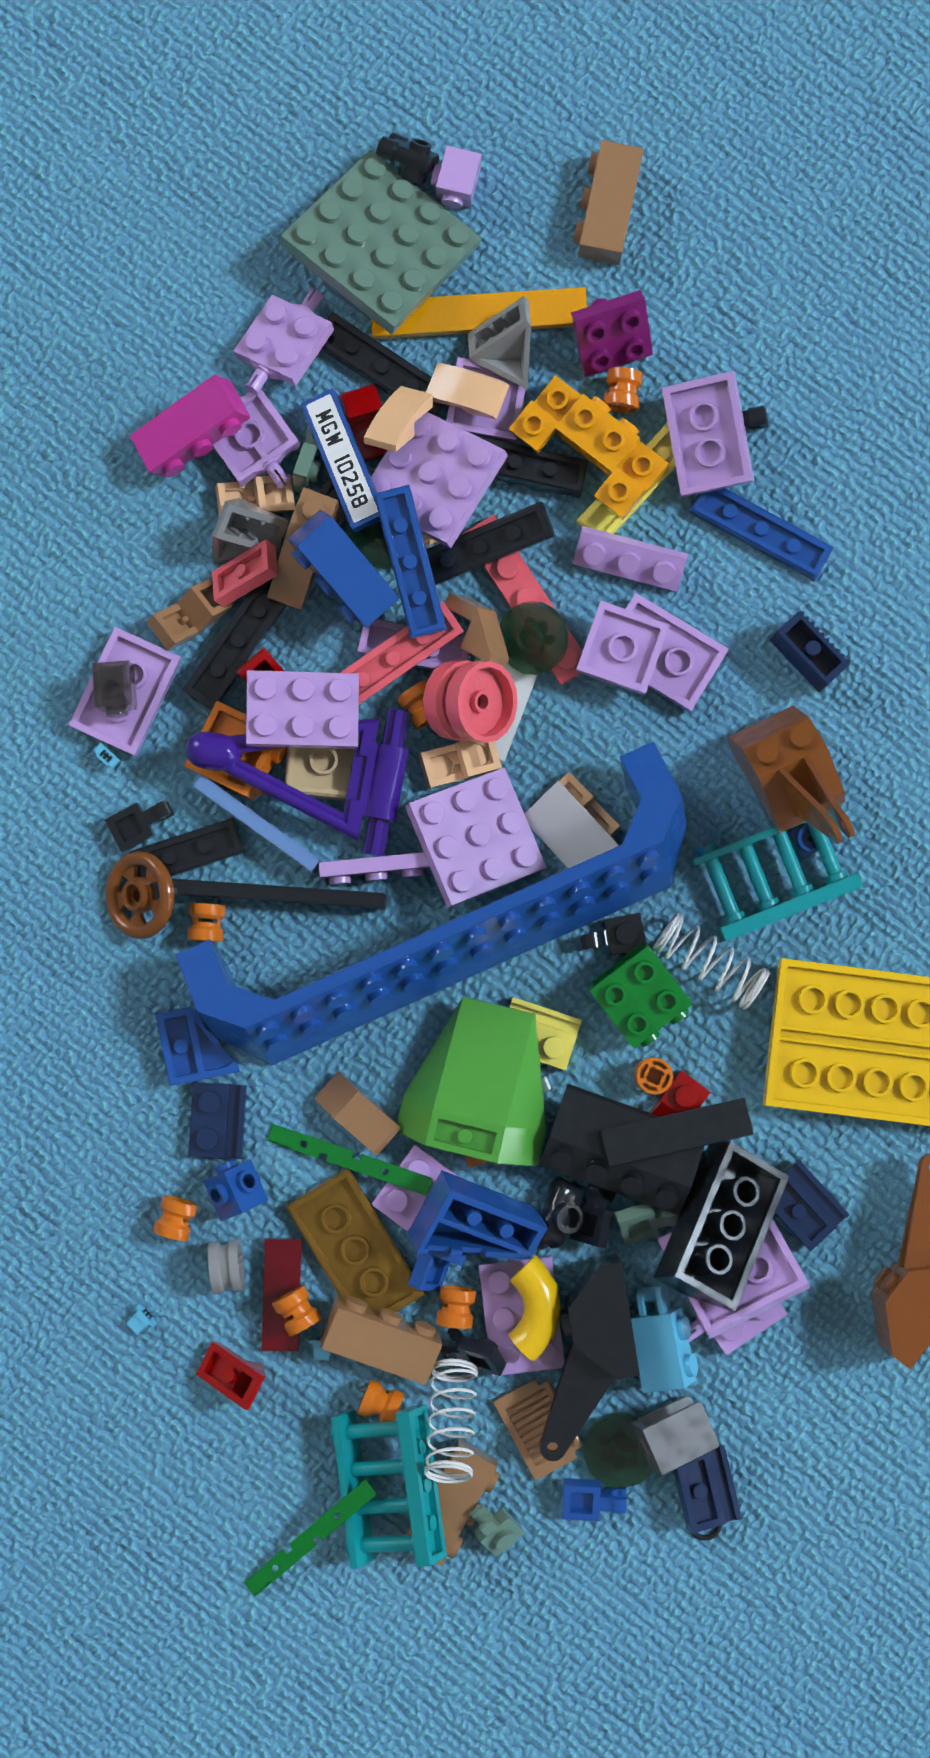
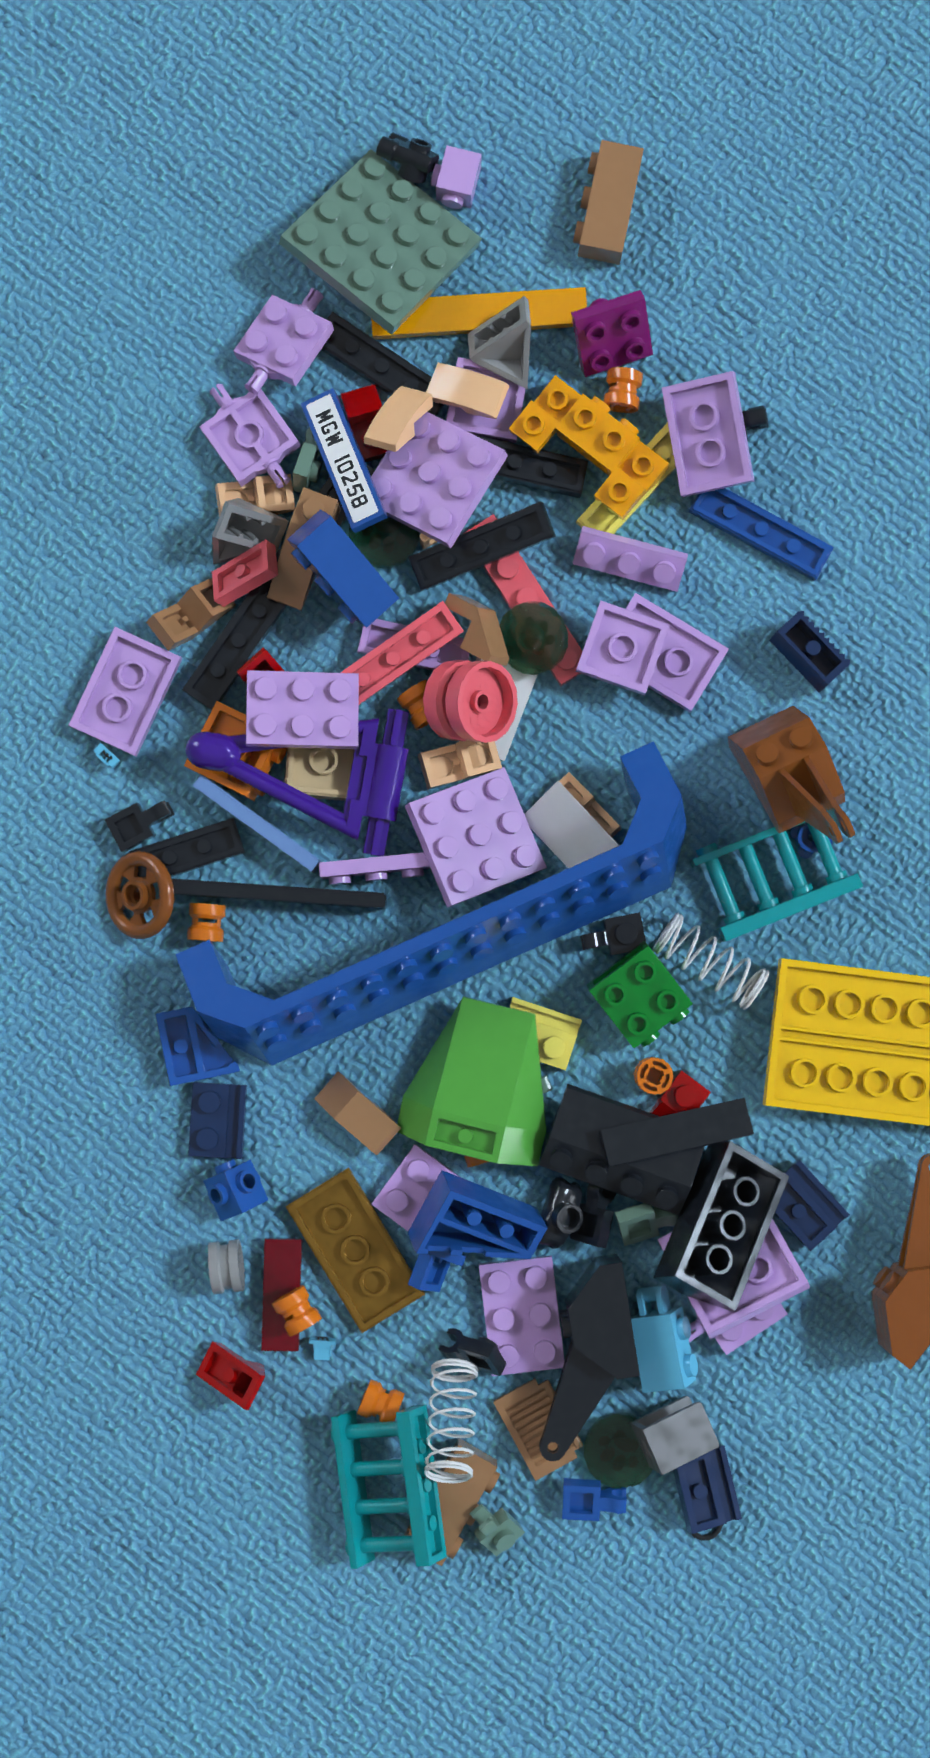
(114, 687): clear smoke brick -> none
(141, 1319): medium azure piece -> none
(175, 1218): orange wheel -> none
(190, 427): dark pink brick -> none
(304, 1542): green piece -> none
(343, 1157): green piece -> none
(381, 1339): medium nougat brick -> none
(410, 561): blue tile -> none
(456, 1310): orange wheel -> none
(540, 1311): yellow cylinder -> none

